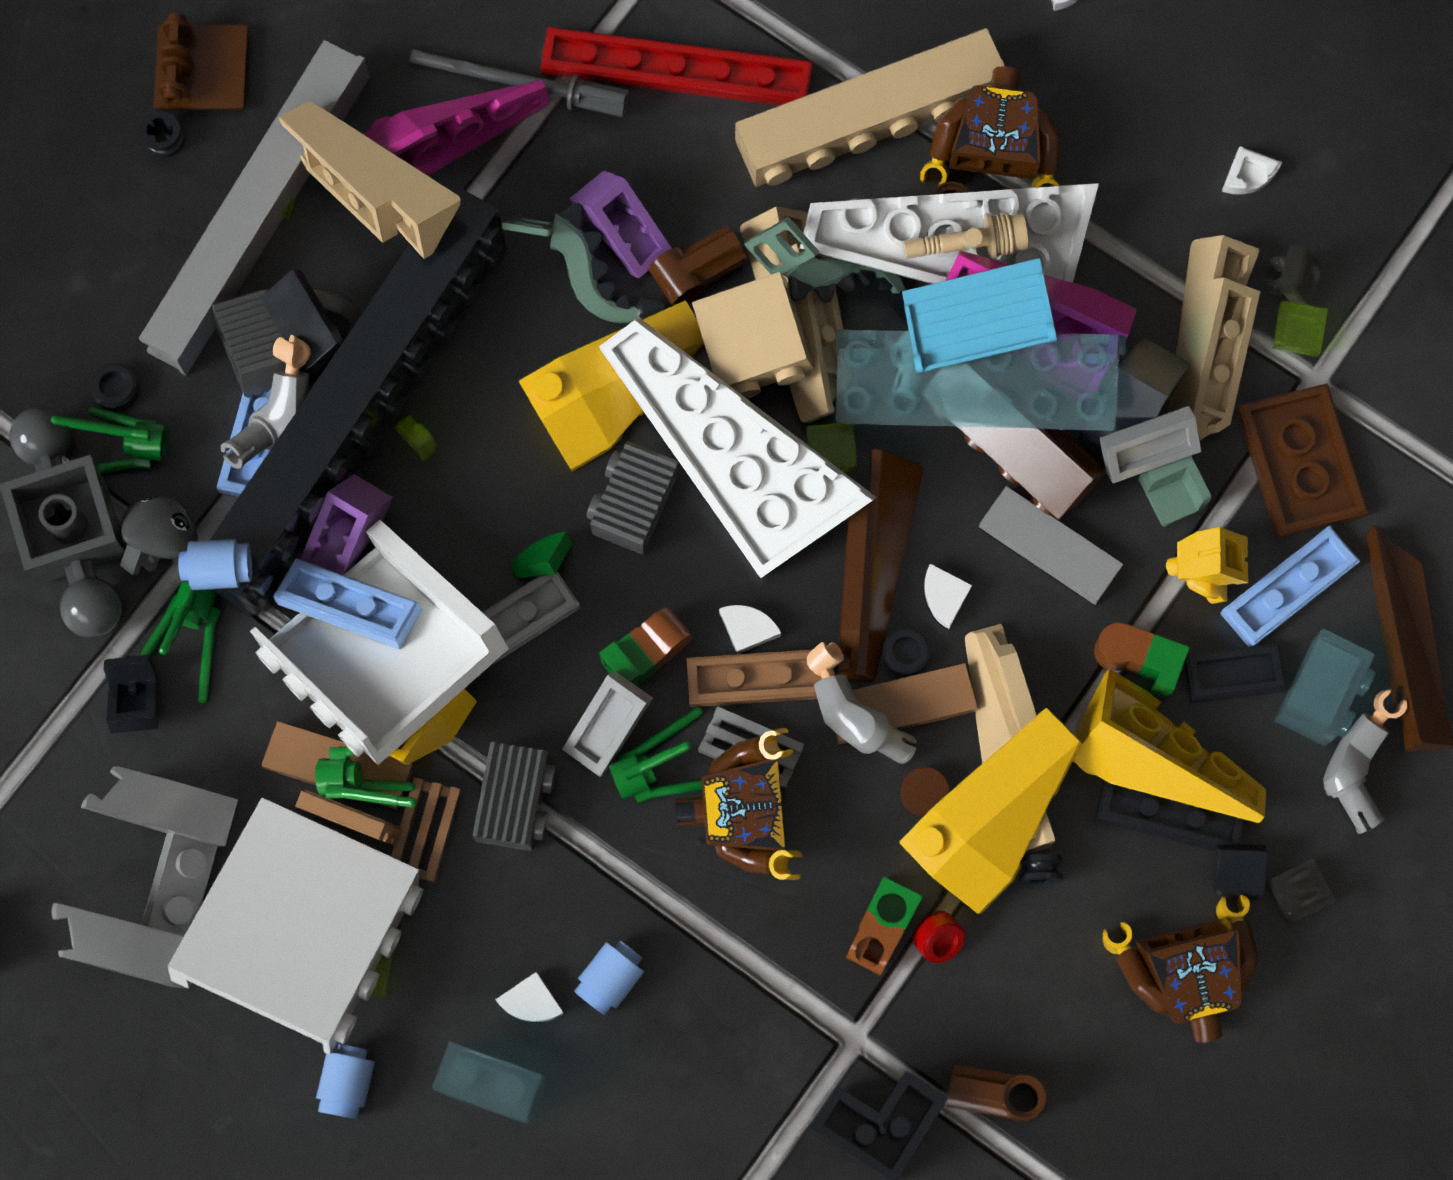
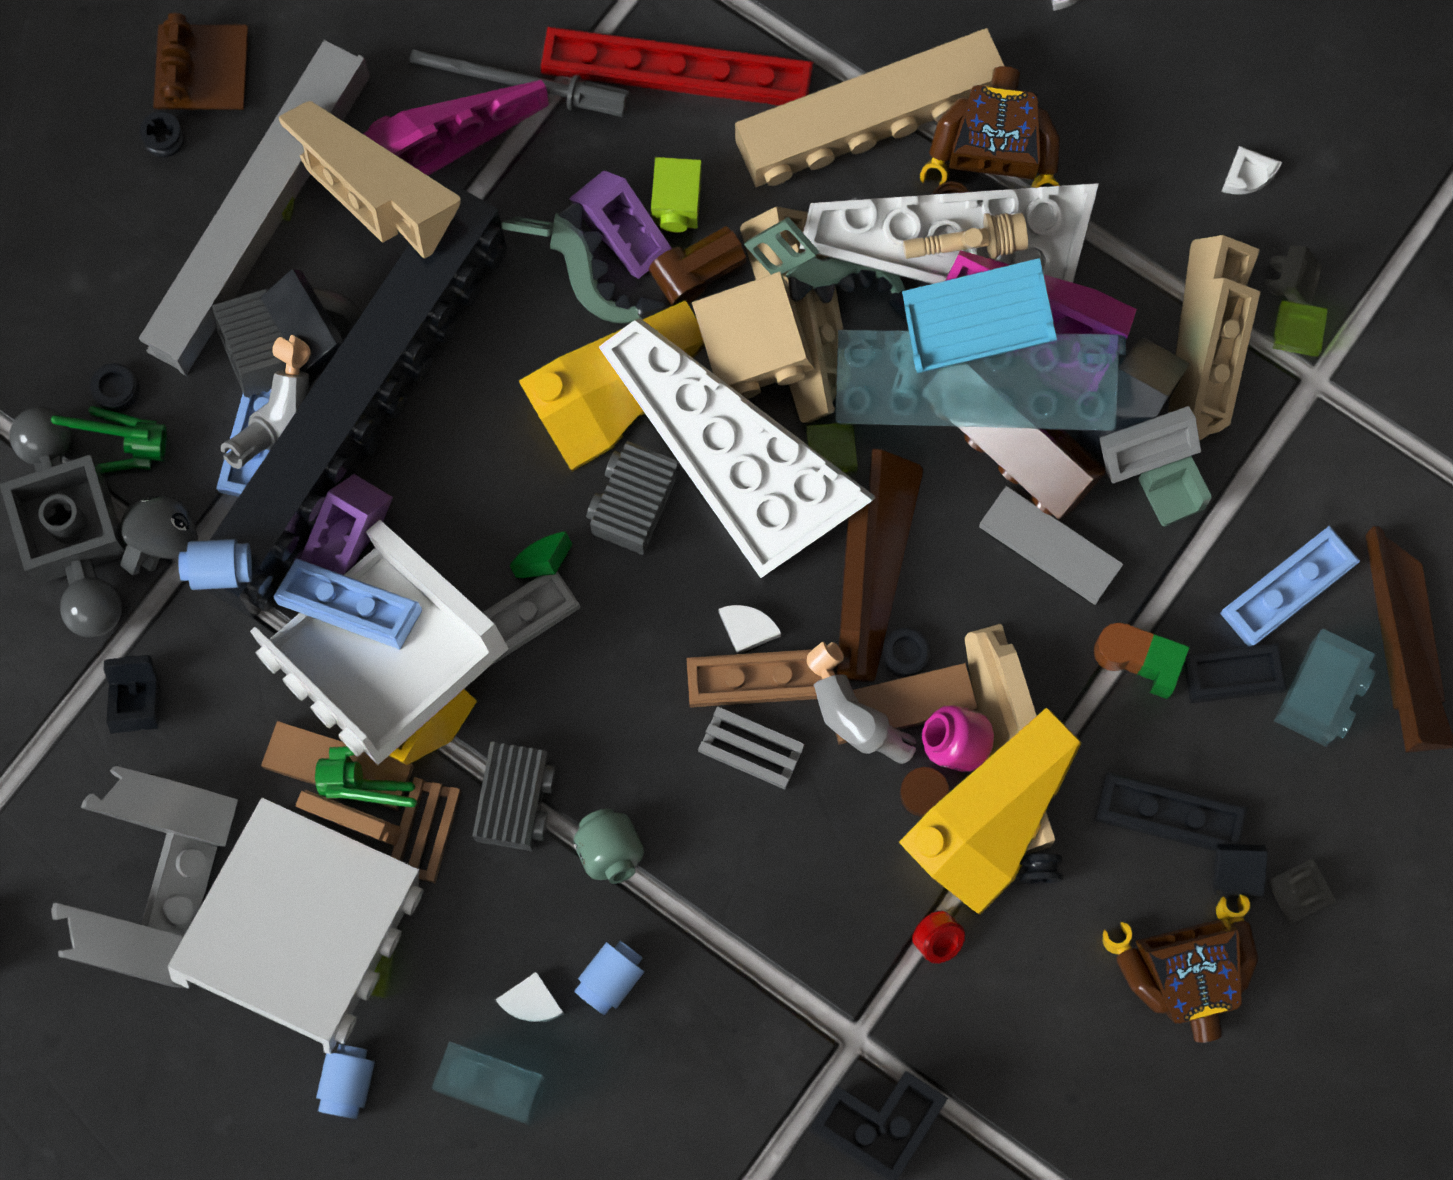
(189, 610): green plant -> none
(416, 436): clear neon green tile -> none
(607, 723): light grey tile -> none
(608, 846): none -> sand green head
(635, 771): green plant -> none
(647, 647): leg -> none
(676, 193): none -> lime brick
(744, 807): torso -> none
(883, 925): leg -> none
(944, 594): white tile -> none
(958, 738): none -> dark pink head
(989, 1092): reddish brown piece -> none
(1145, 751): yellow wedge -> none
(1211, 562): yellow piece -> none
(1302, 461): reddish brown tile -> none
(1351, 764): light grey arm -> none

